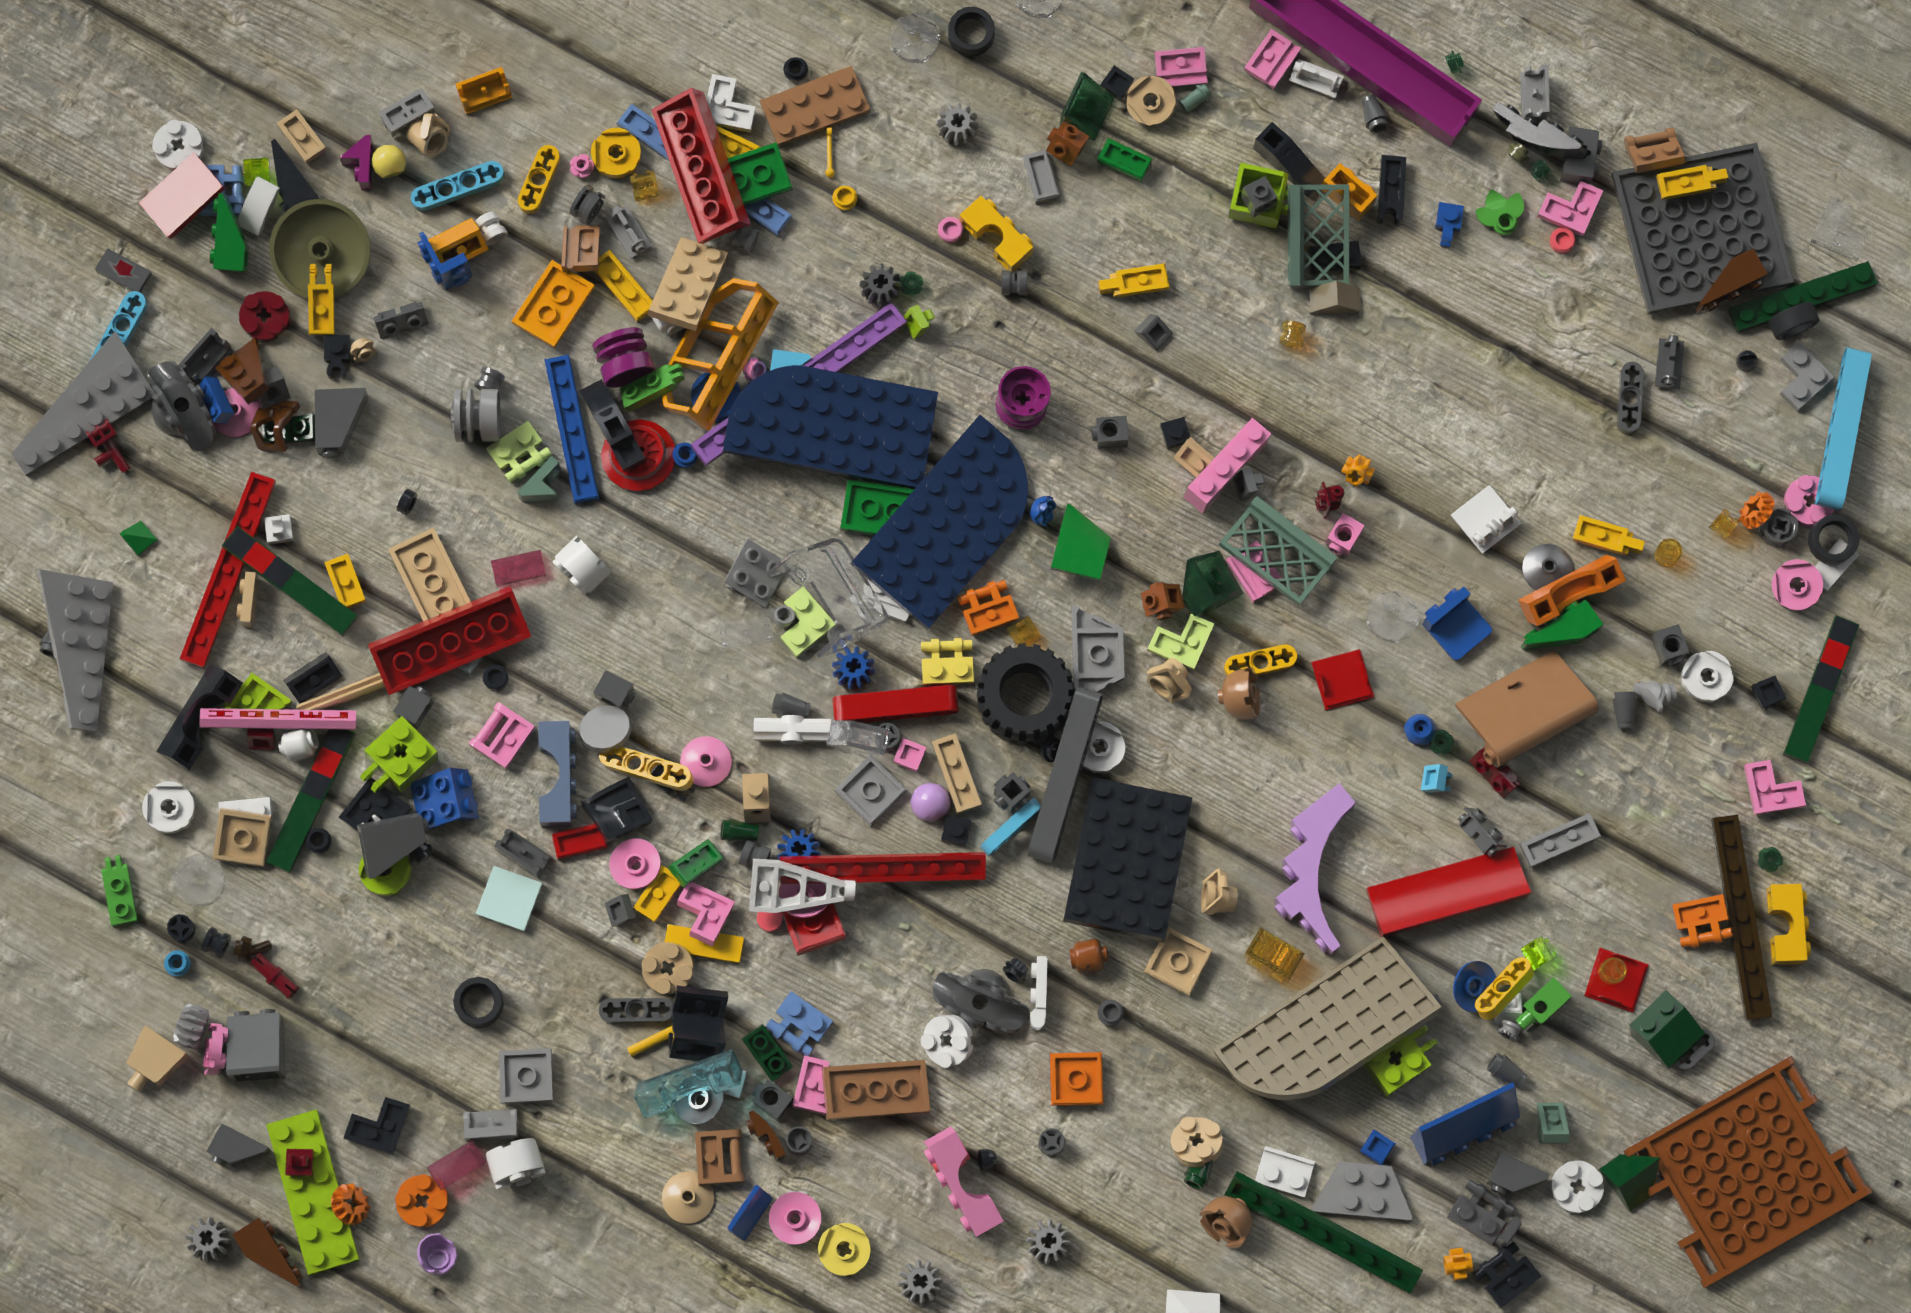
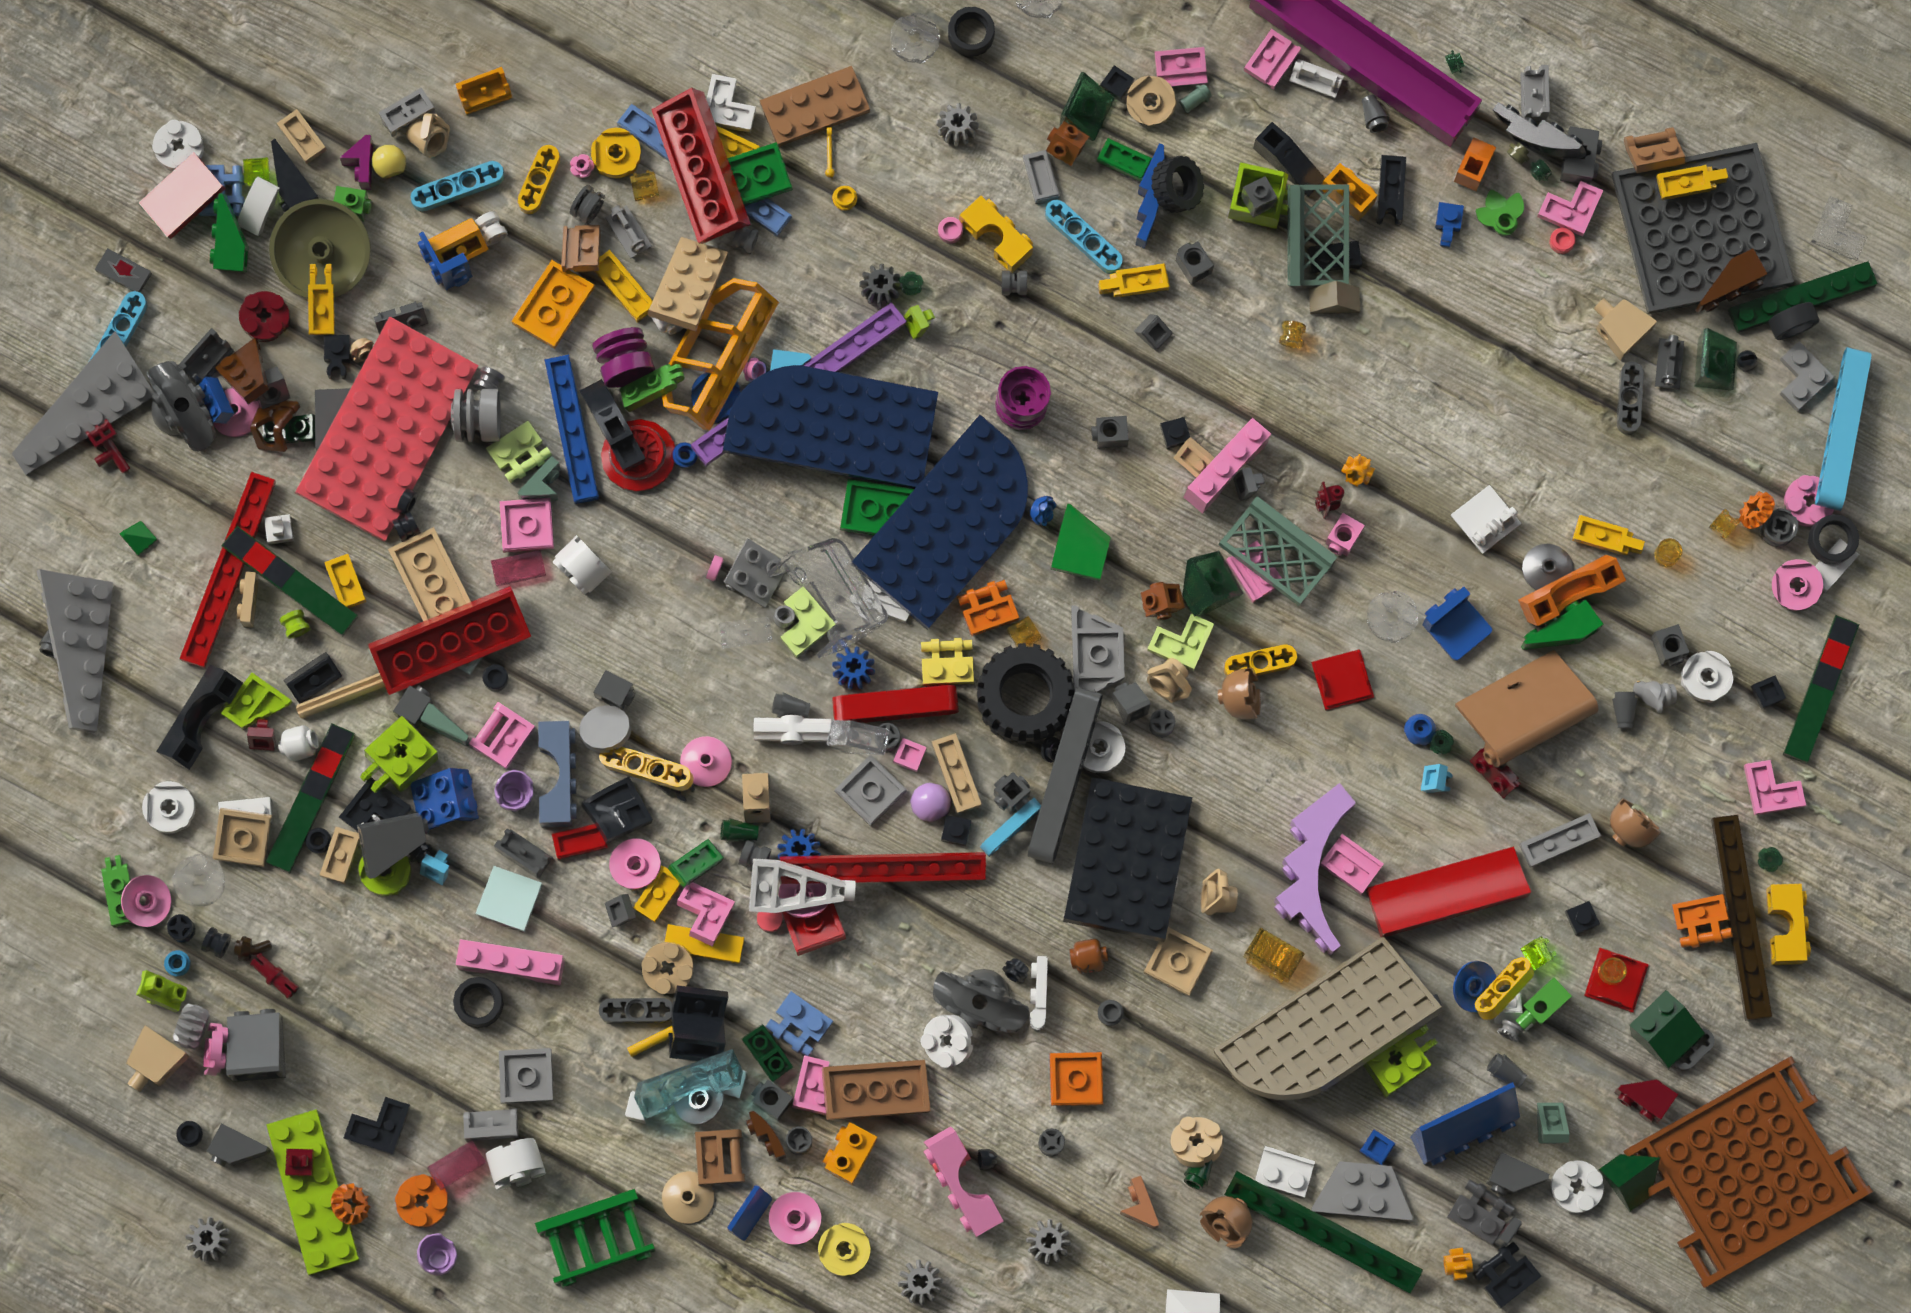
(157, 901): none -> bright pink dish
(161, 991): none -> lime hips
(189, 1134): none -> black plate
(260, 1247): reddish brown slope -> none
(278, 719): bright pink tile -> none
(294, 624): none -> lime wheel
(340, 855): none -> tan plate
(354, 199): none -> bright green brick
(385, 428): none -> coral plate
(406, 527): none -> black wheel
(435, 867): none -> medium azure tile
(440, 723): none -> sand green slope
(508, 960): none -> bright pink arch
(514, 790): none -> lavender hair
(526, 525): none -> bright pink plate
(600, 1211): none -> green fence
(633, 1112): none -> white slope
(714, 568): none -> bright pink tile
(795, 62): black plate -> none
(850, 1153): none -> light orange brick
(1087, 233): none -> medium azure beam
(1130, 702): none -> dark grey slope
(1143, 1212): none -> nougat slope
(1149, 206): none -> blue slope
(1162, 718): none -> dark grey wheel
(1163, 185): none -> black tyre
(1194, 272): none -> dark grey brick
(1351, 864): none -> bright pink plate
(1474, 164): none -> orange slope
(1489, 837): dark grey hinge -> none
(1582, 918): none -> black plate
(1622, 326): none -> tan torso
(1632, 826): none -> medium nougat cylinder
(1649, 1097): none -> dark red slope
(1715, 361): none -> clear green slope

